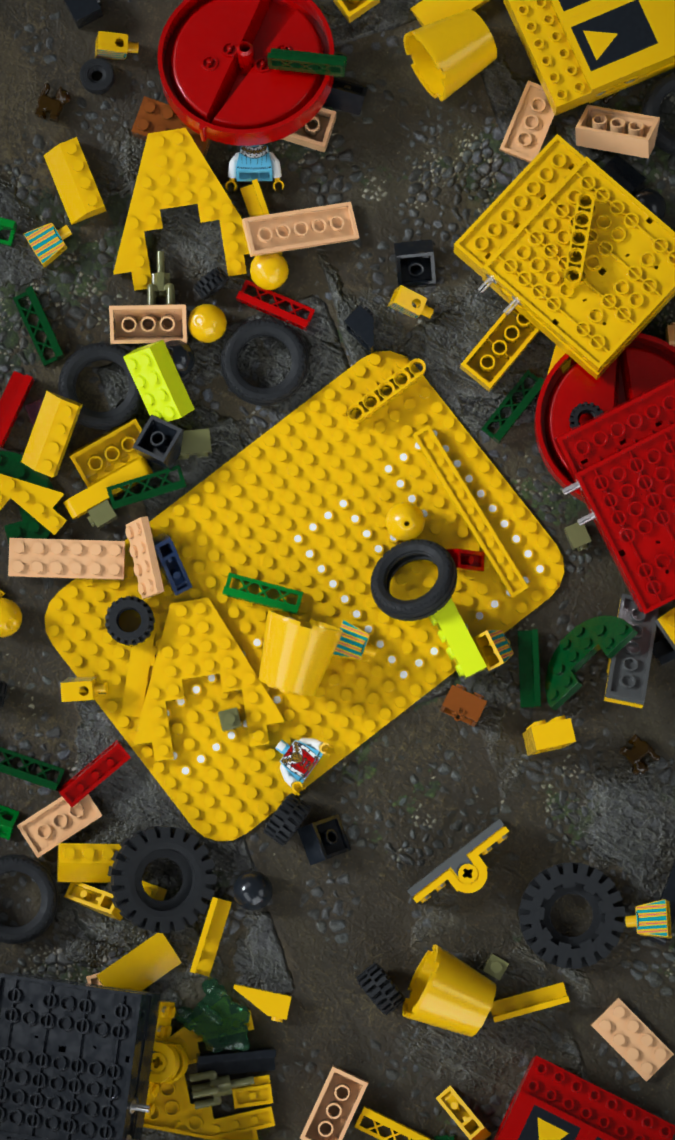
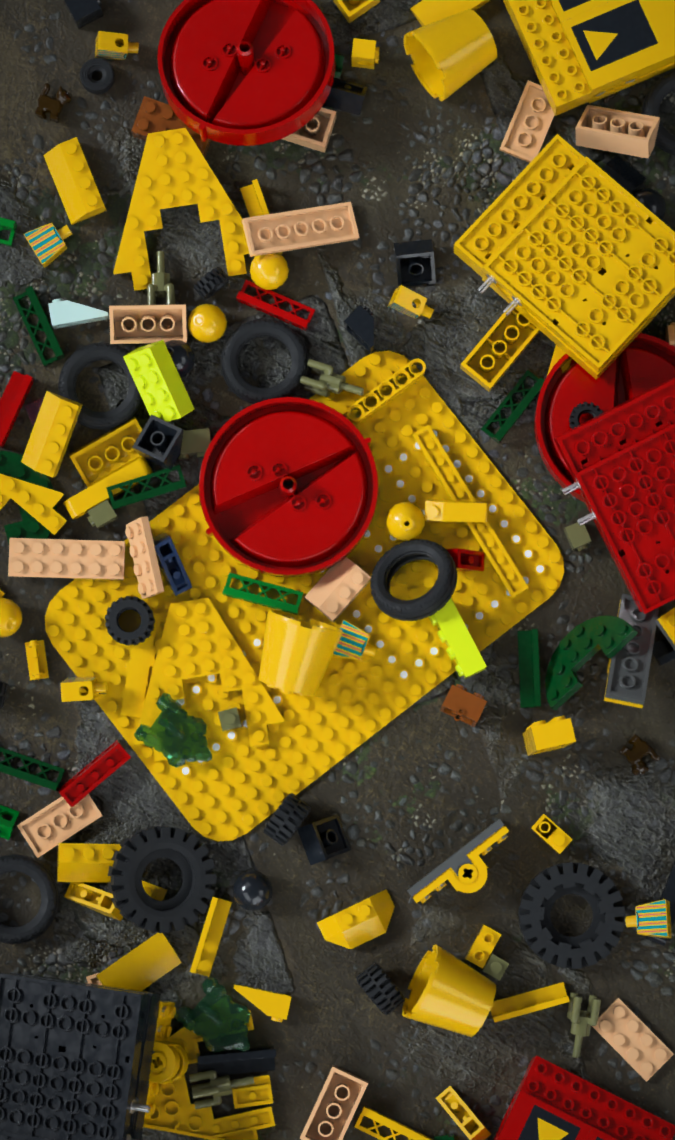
(36, 659): none -> yellow hinge
(70, 313): none -> light aqua slope
(175, 734): none -> clear green shield
(252, 164): torso -> none
(288, 487): none -> red piece
(300, 760): torso -> none
(307, 62): dark green fence -> none
(328, 381): none -> olive plant
(338, 588): none -> light nougat slope
(359, 922): none -> yellow wedge
(364, 53): none -> yellow brick
(455, 510): none -> yellow slope
(483, 946): none -> yellow brick
(493, 648): yellow torso -> none
(551, 834): none -> yellow slope
(579, 231): yellow beam -> none
(582, 1019): none -> olive plant

